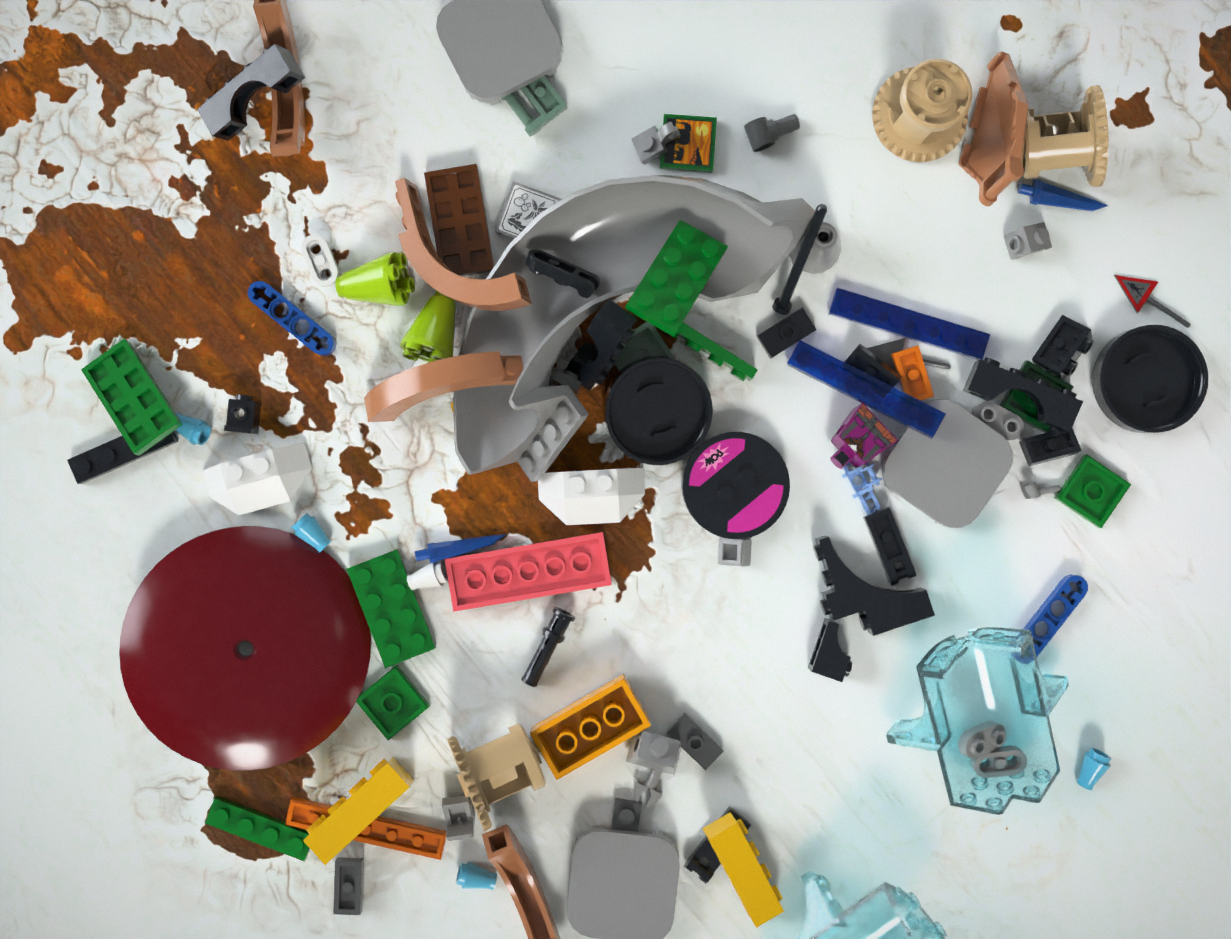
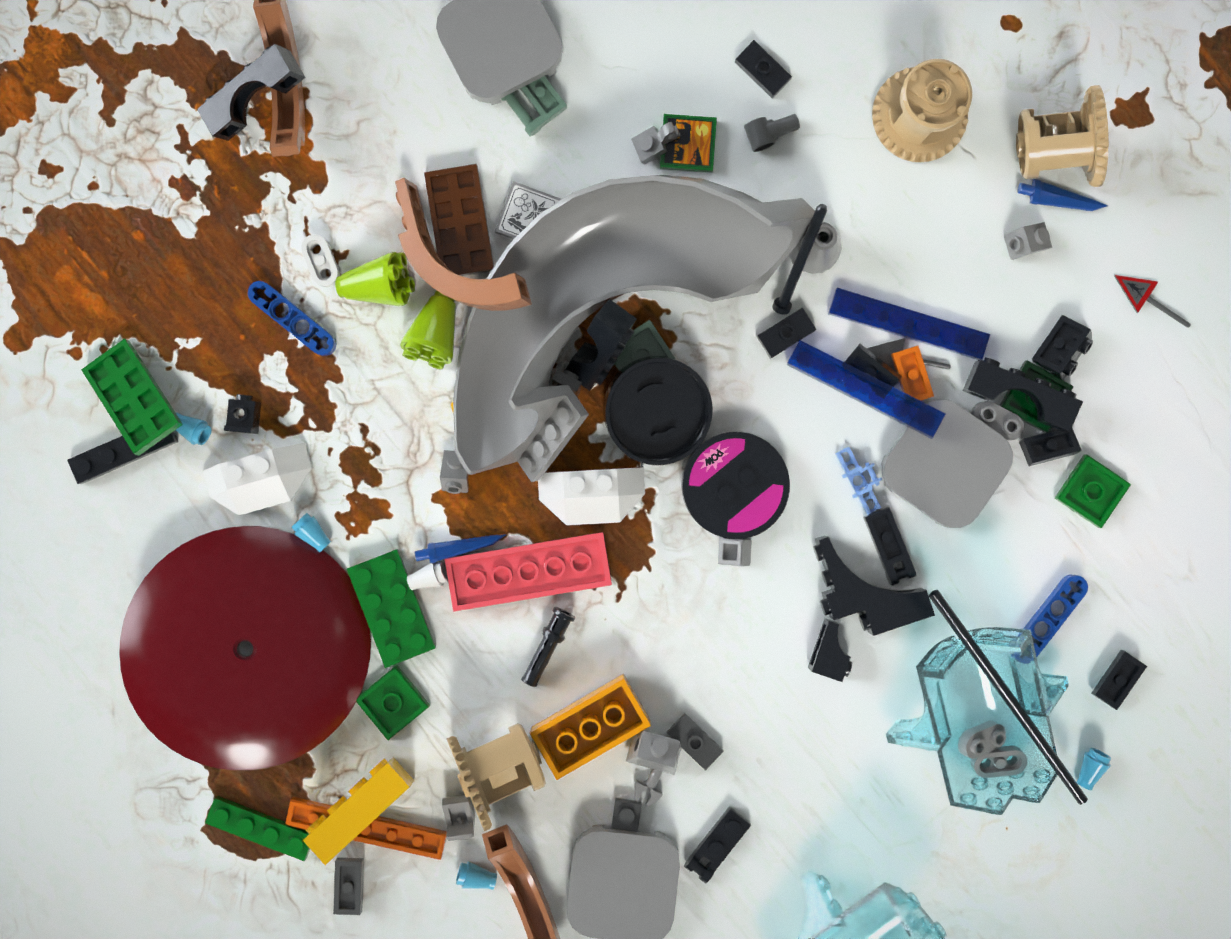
(437, 378): nougat arch -> none
(453, 475): none -> light grey bracket
(563, 272): black plate -> none
(676, 278): green plate -> none
(716, 353): green plate -> none
(743, 869): yellow brick -> none
(763, 69): none -> black plate
(860, 438): torso -> none
(999, 131): nougat windscreen -> none
(1007, 696): none -> black piece
(1031, 490): light grey hand -> none
(1119, 679): none -> black plate
(1150, 379): black brick -> none

